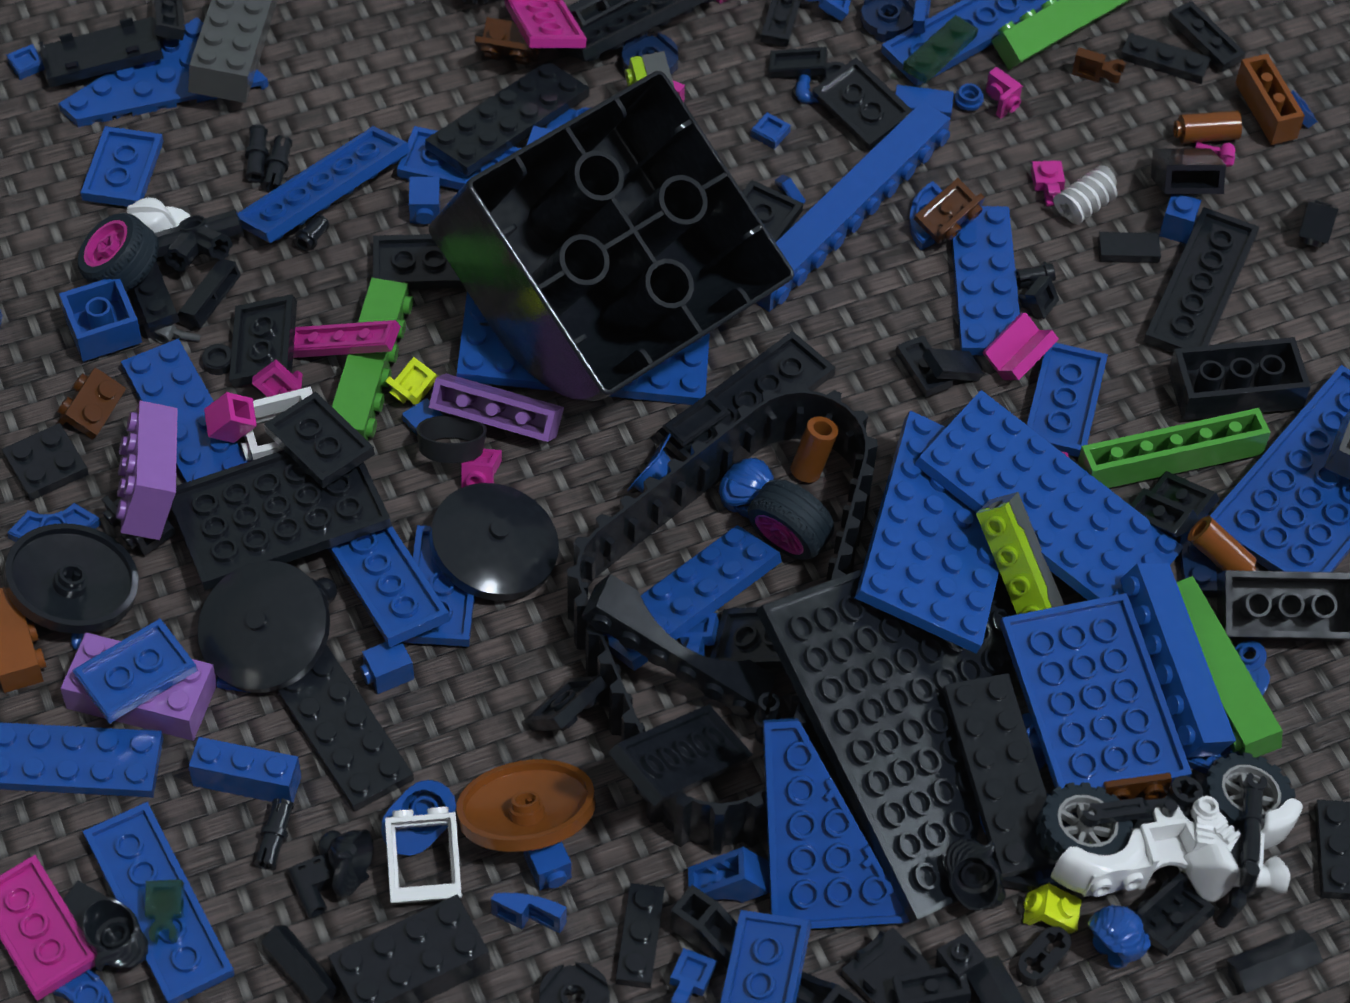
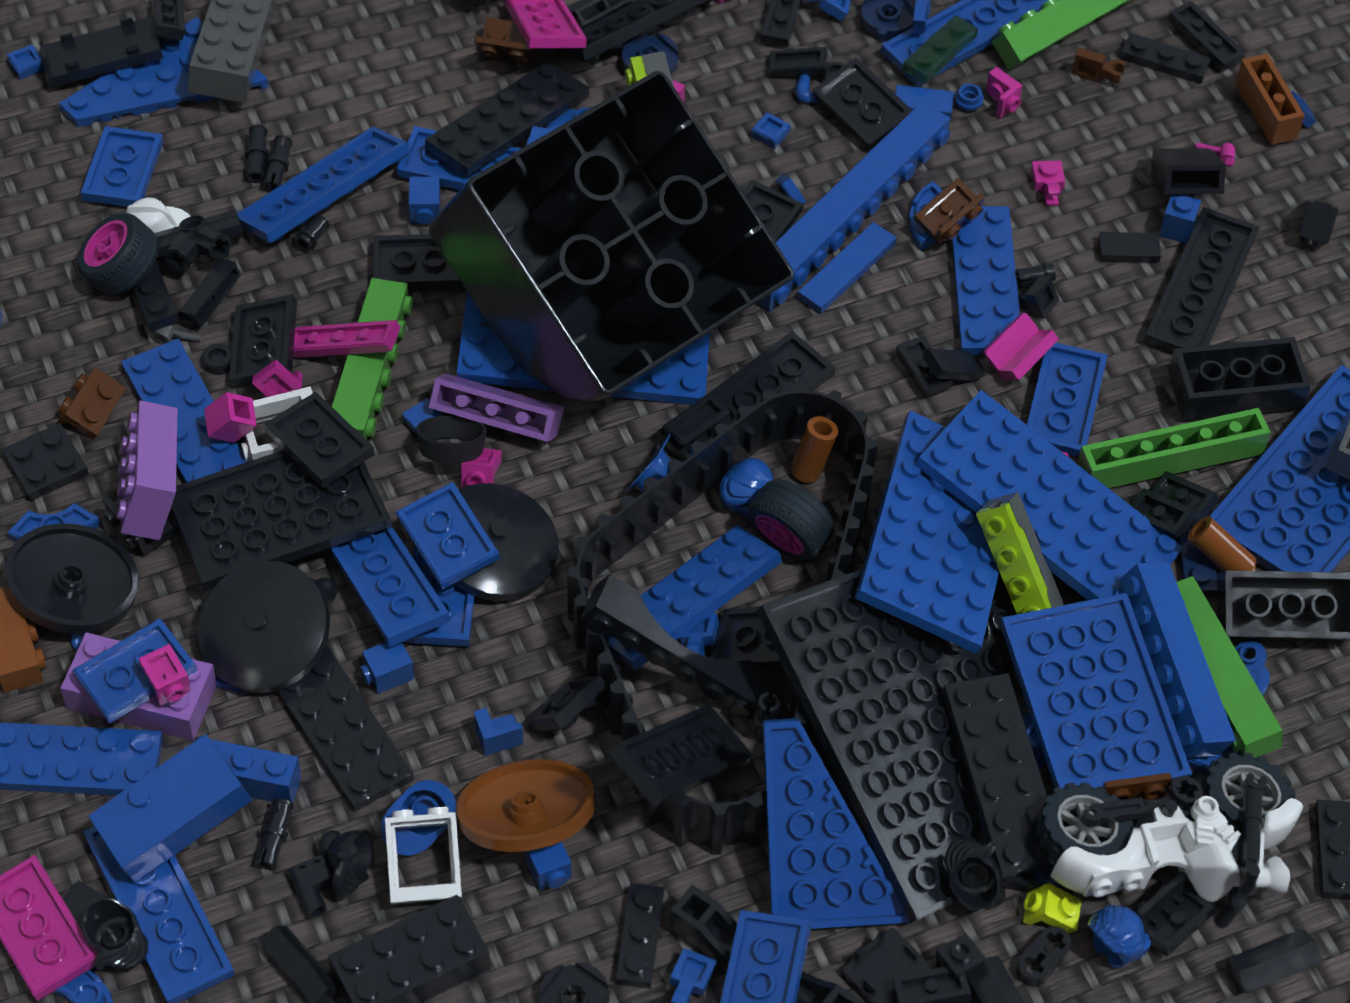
(100, 318): blue brick -> none
(163, 903): plate -> none
(165, 674): none -> dark pink bracket
(170, 808): none -> blue brick
(412, 382): neon yellow bracket -> none
(447, 535): none -> blue tile
(497, 733): none -> blue panel
(519, 908): blue slope -> none
(732, 876): blue arch -> none
(846, 267): none -> blue tile
(1087, 195): white piece -> none
(1208, 127): dark orange brick -> none

